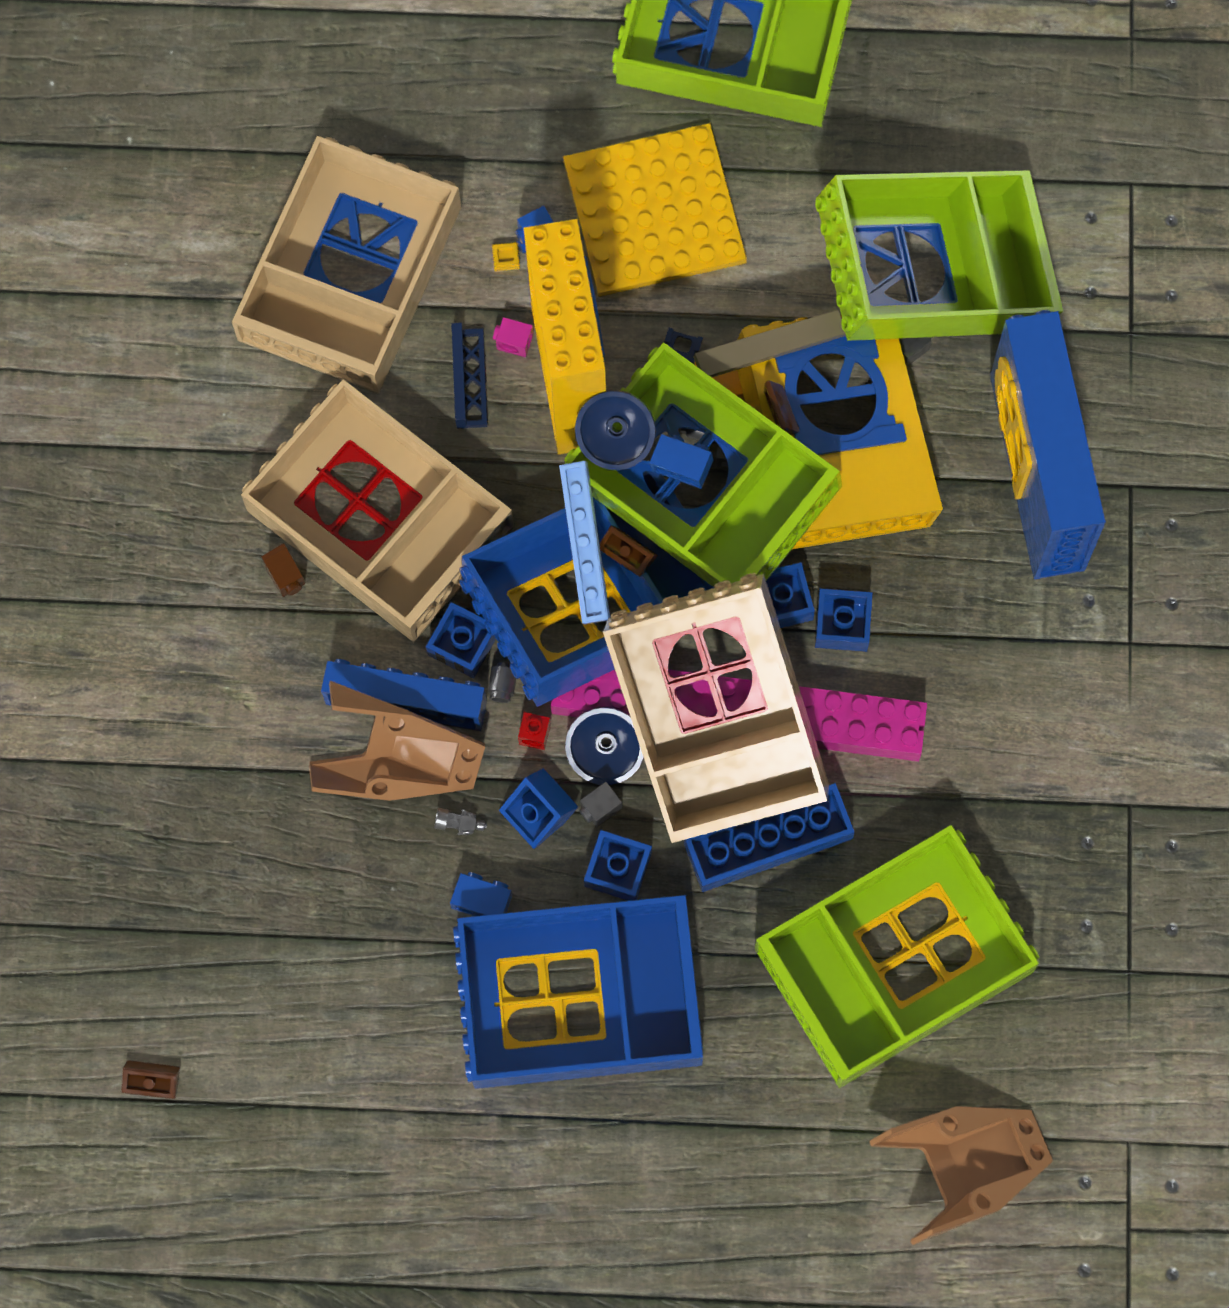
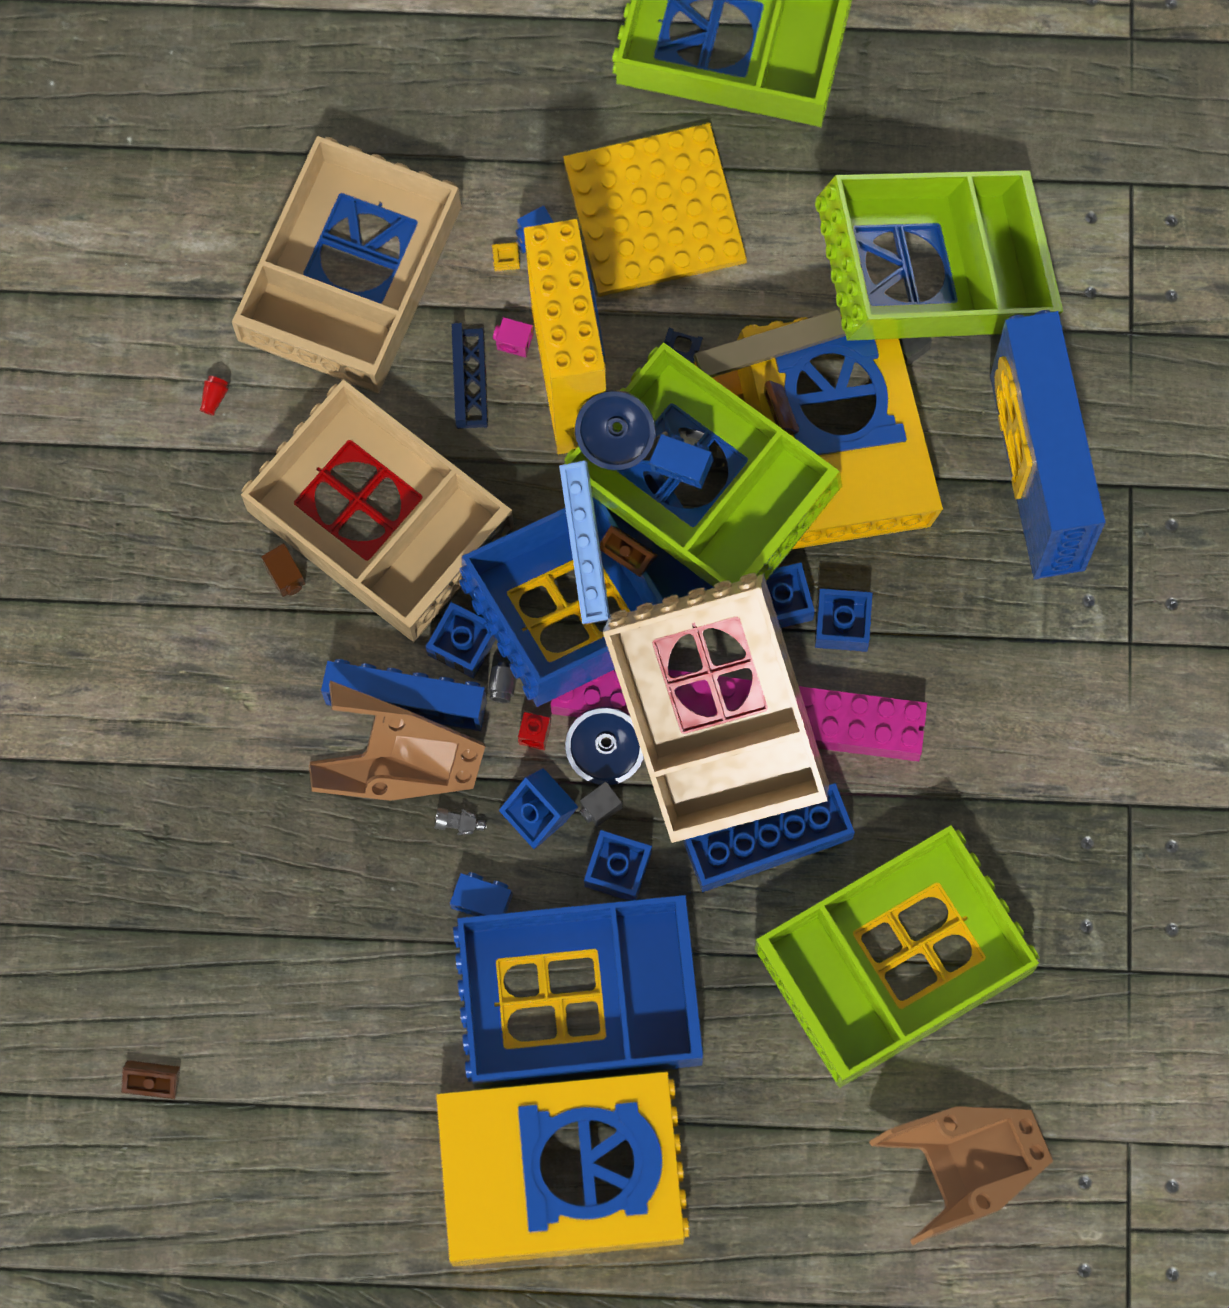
(213, 393): none -> red cone
(495, 1182): none -> yellow panel

